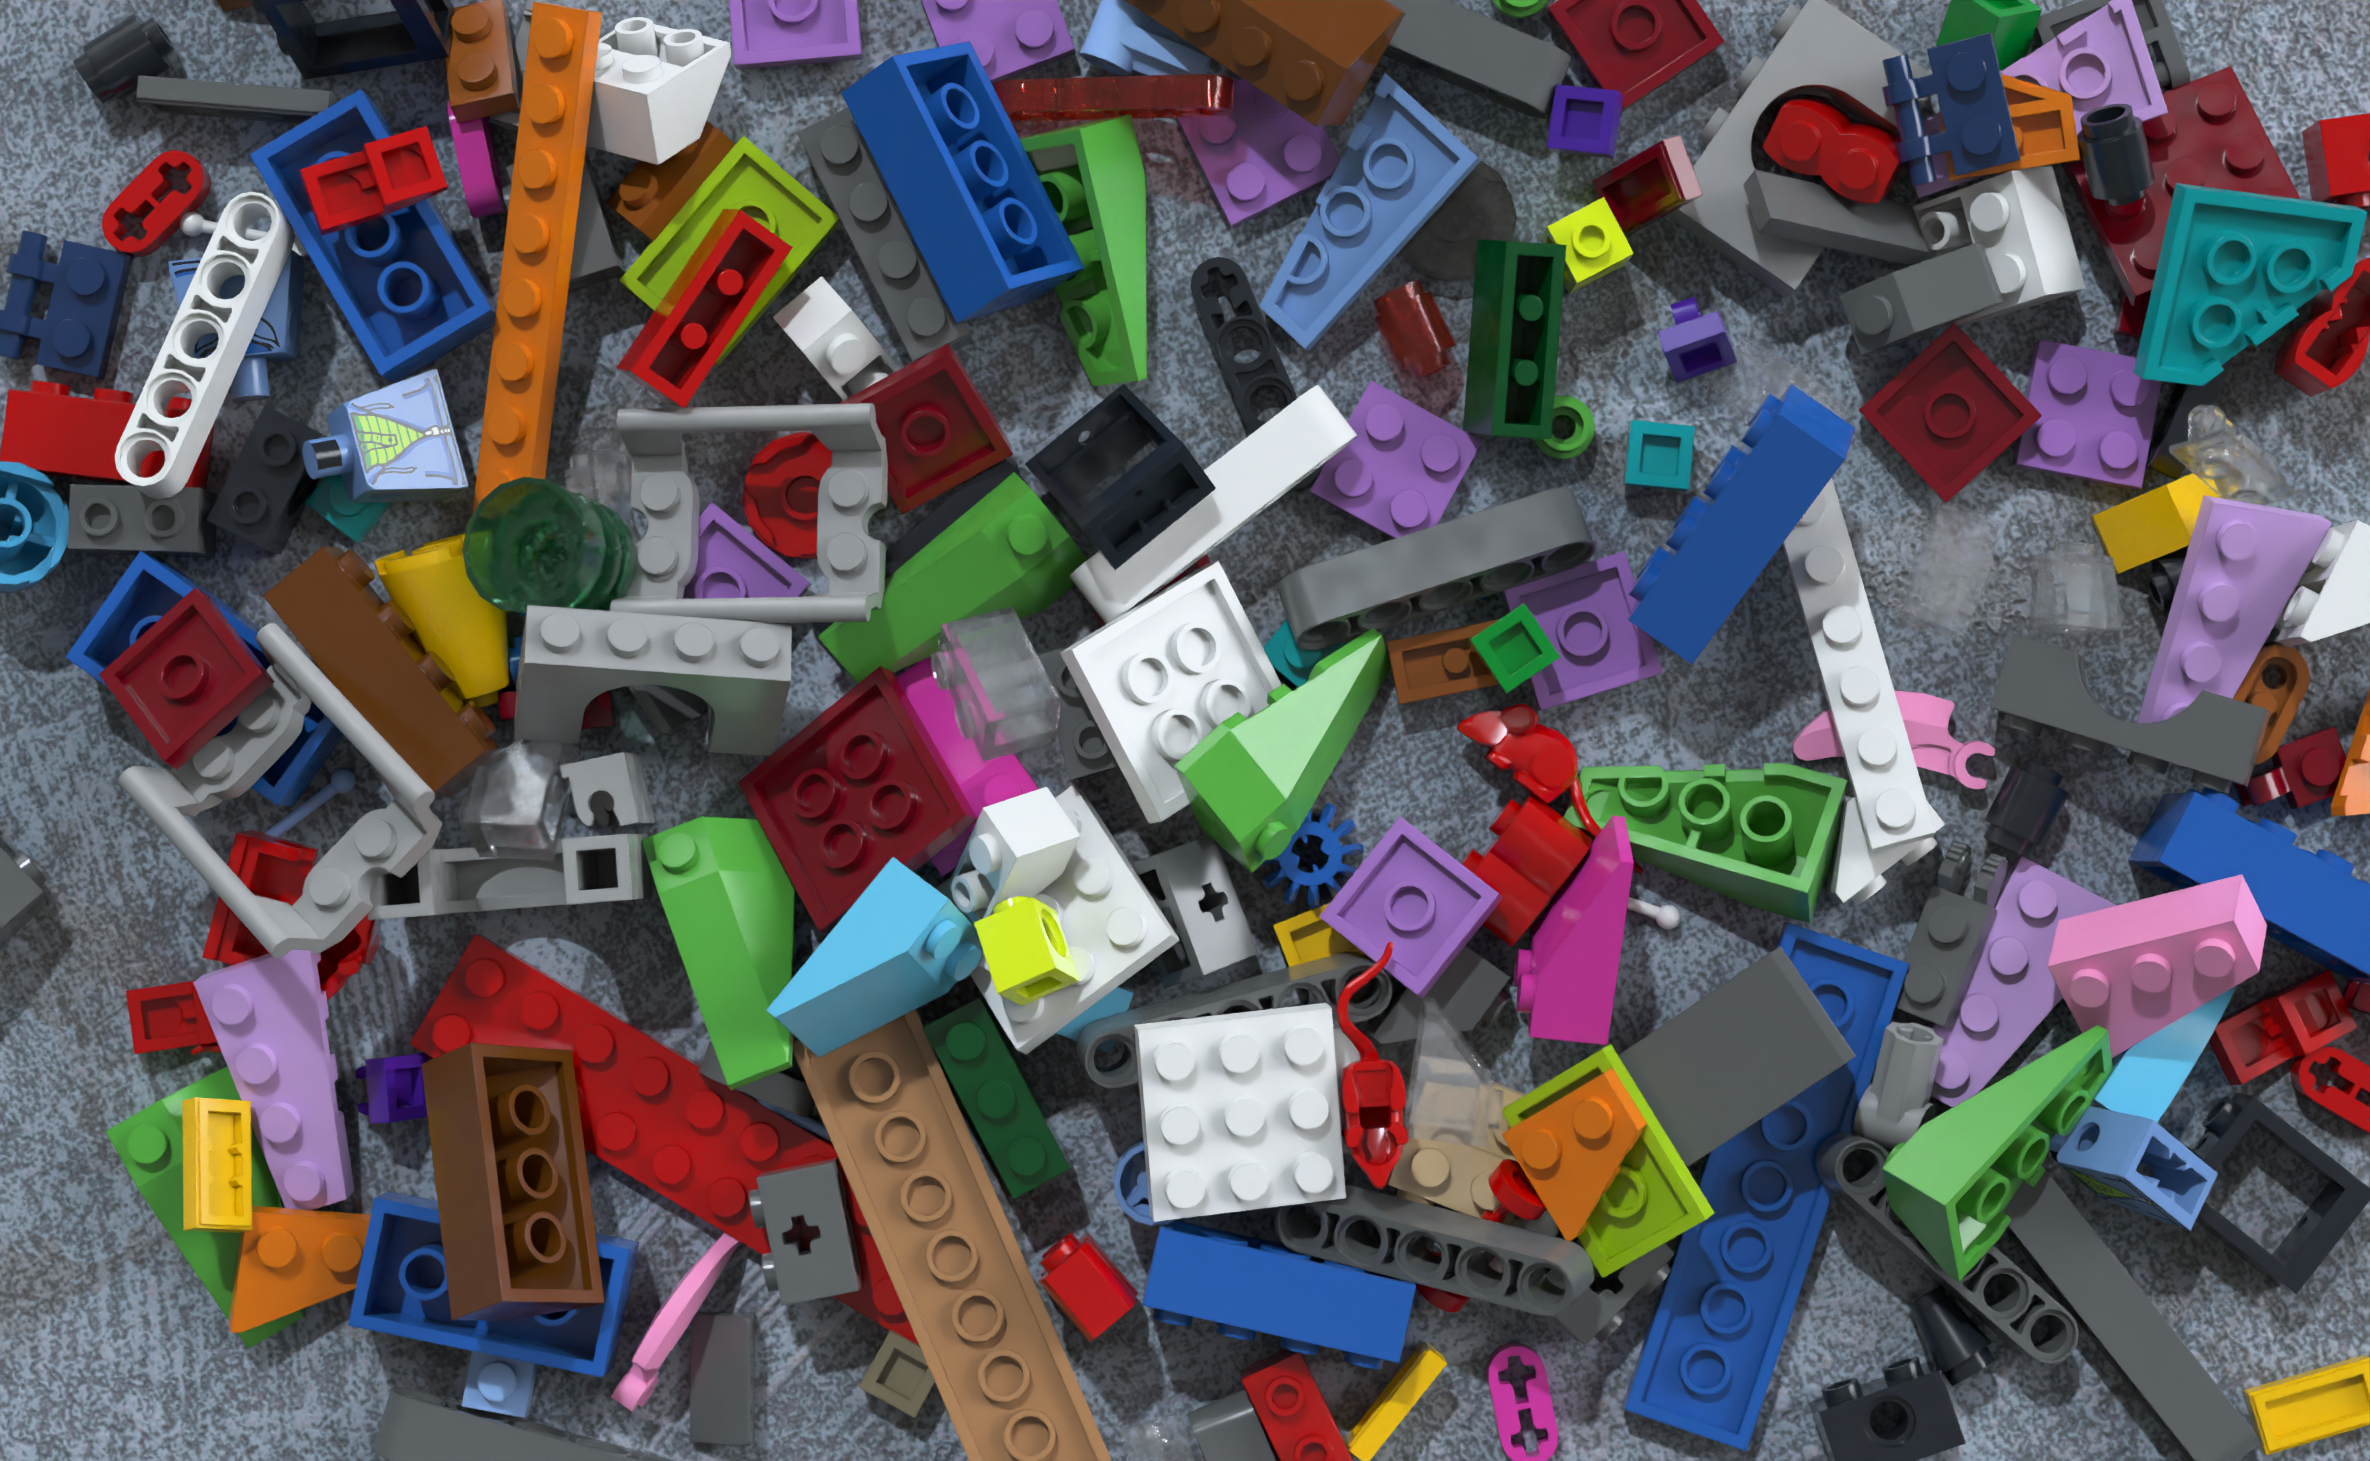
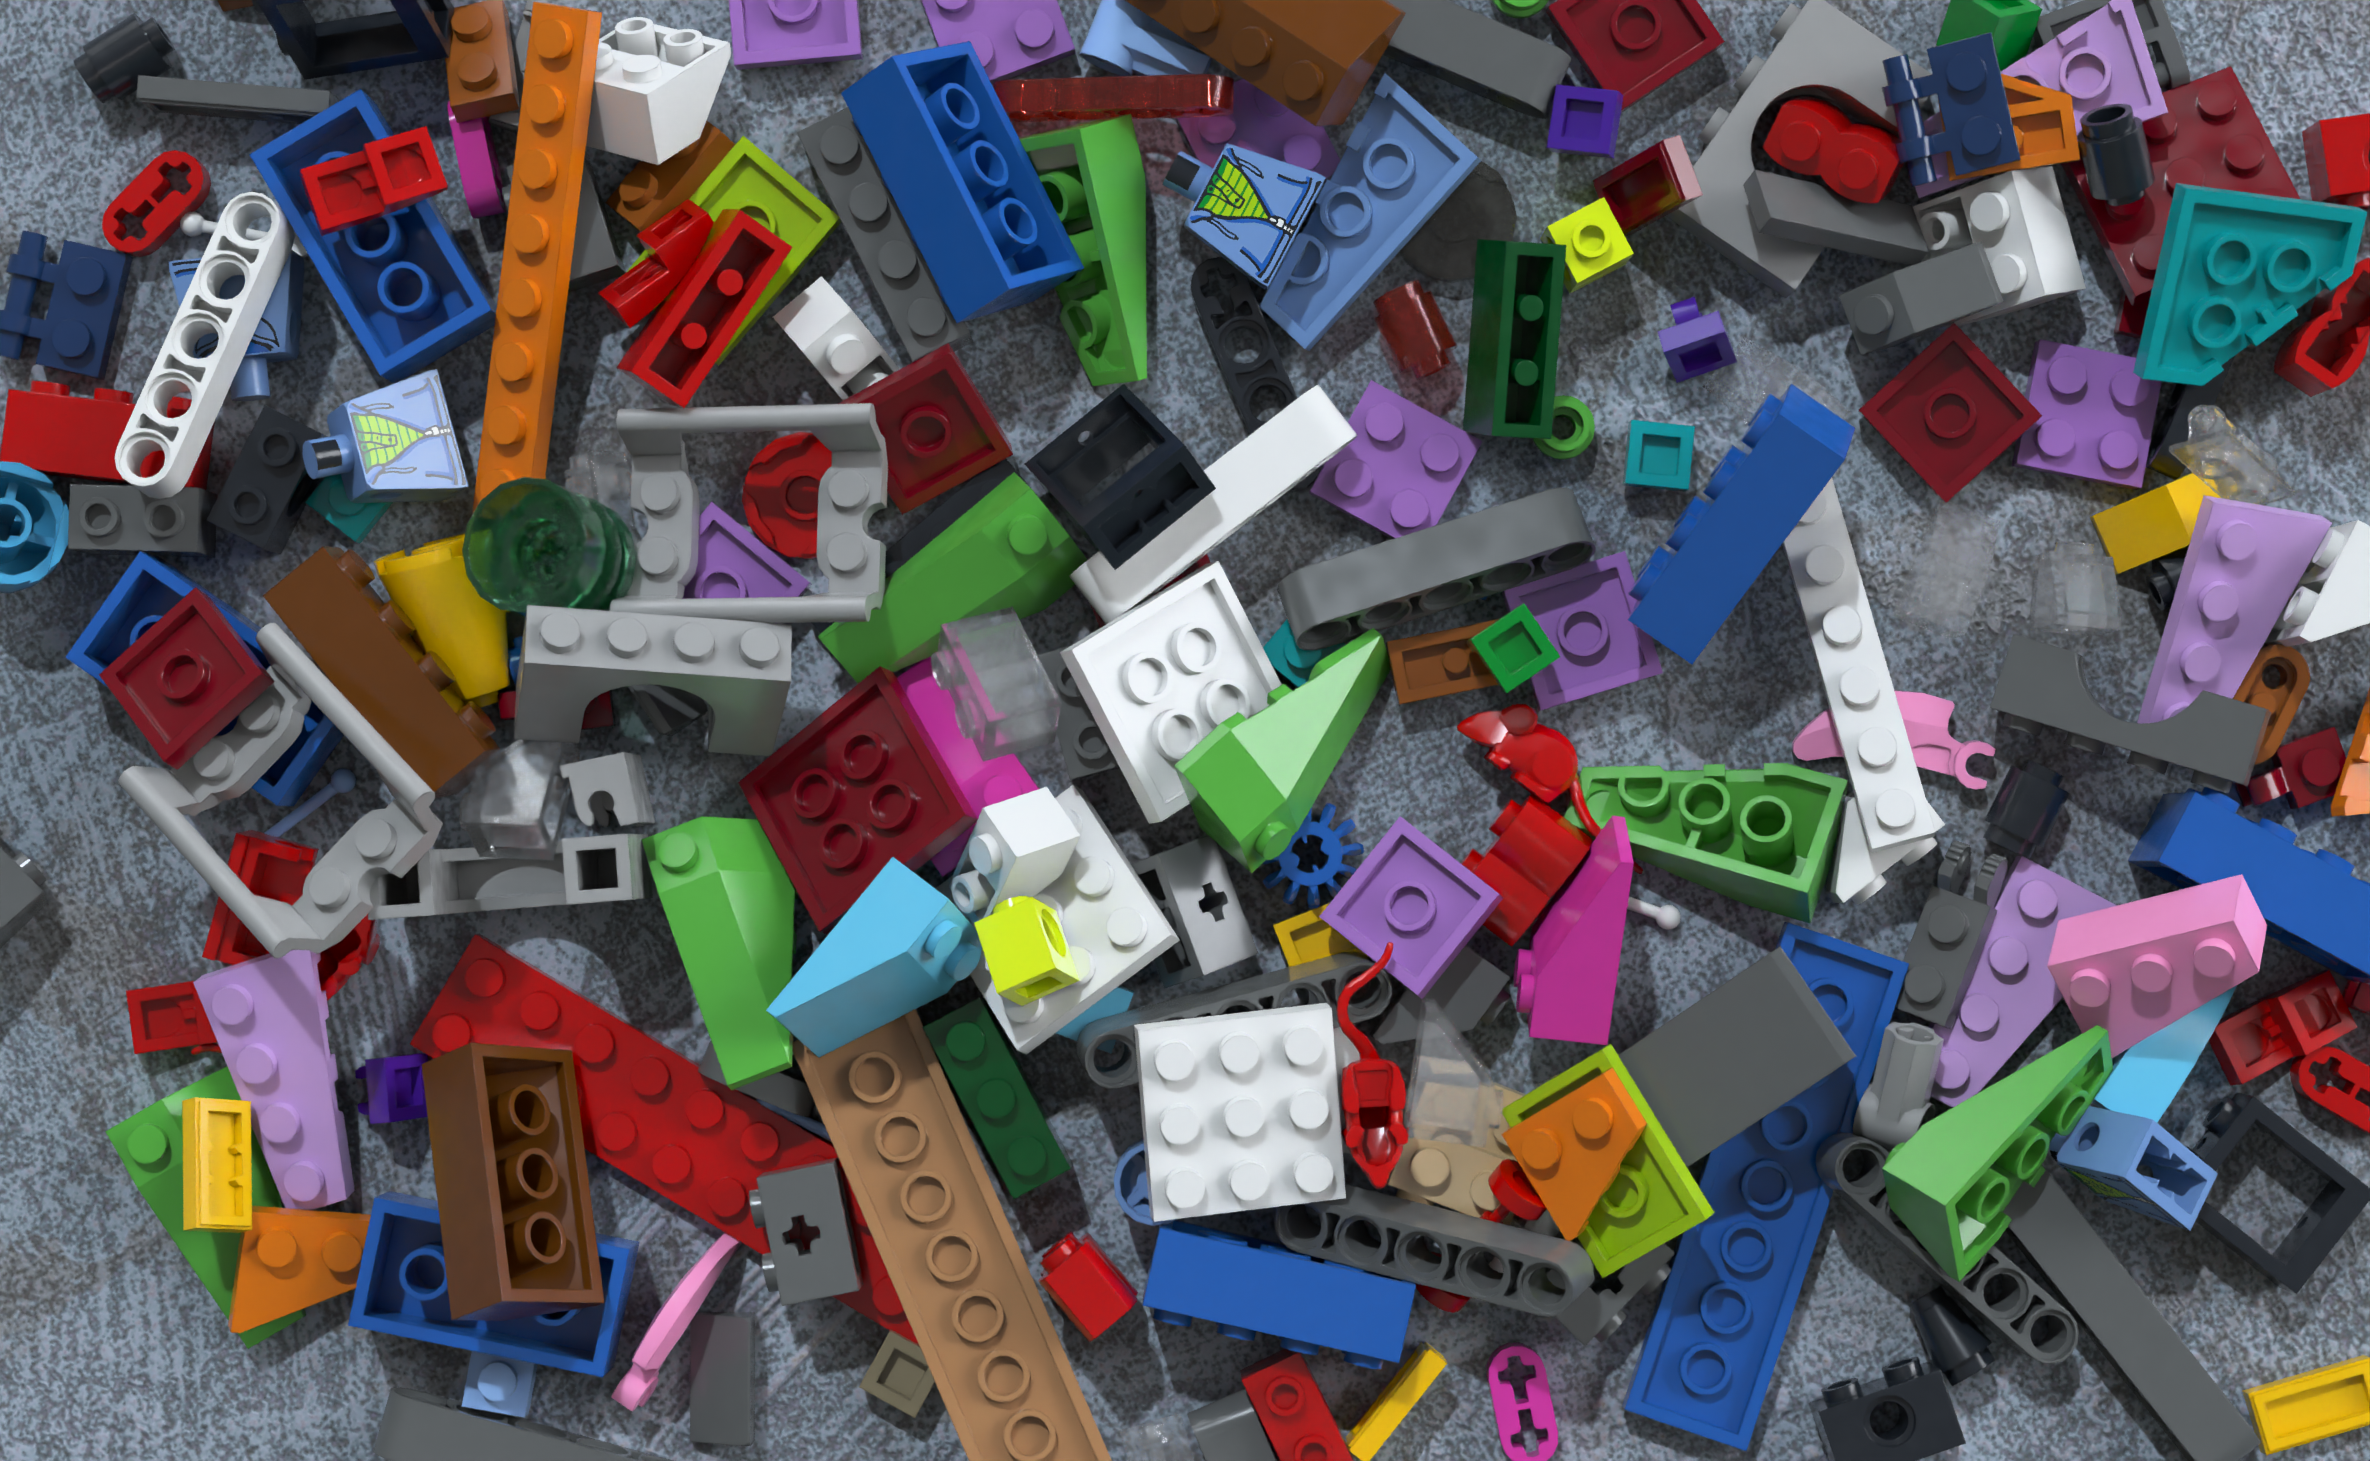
(673, 248): none -> red slope
(1245, 206): none -> torso

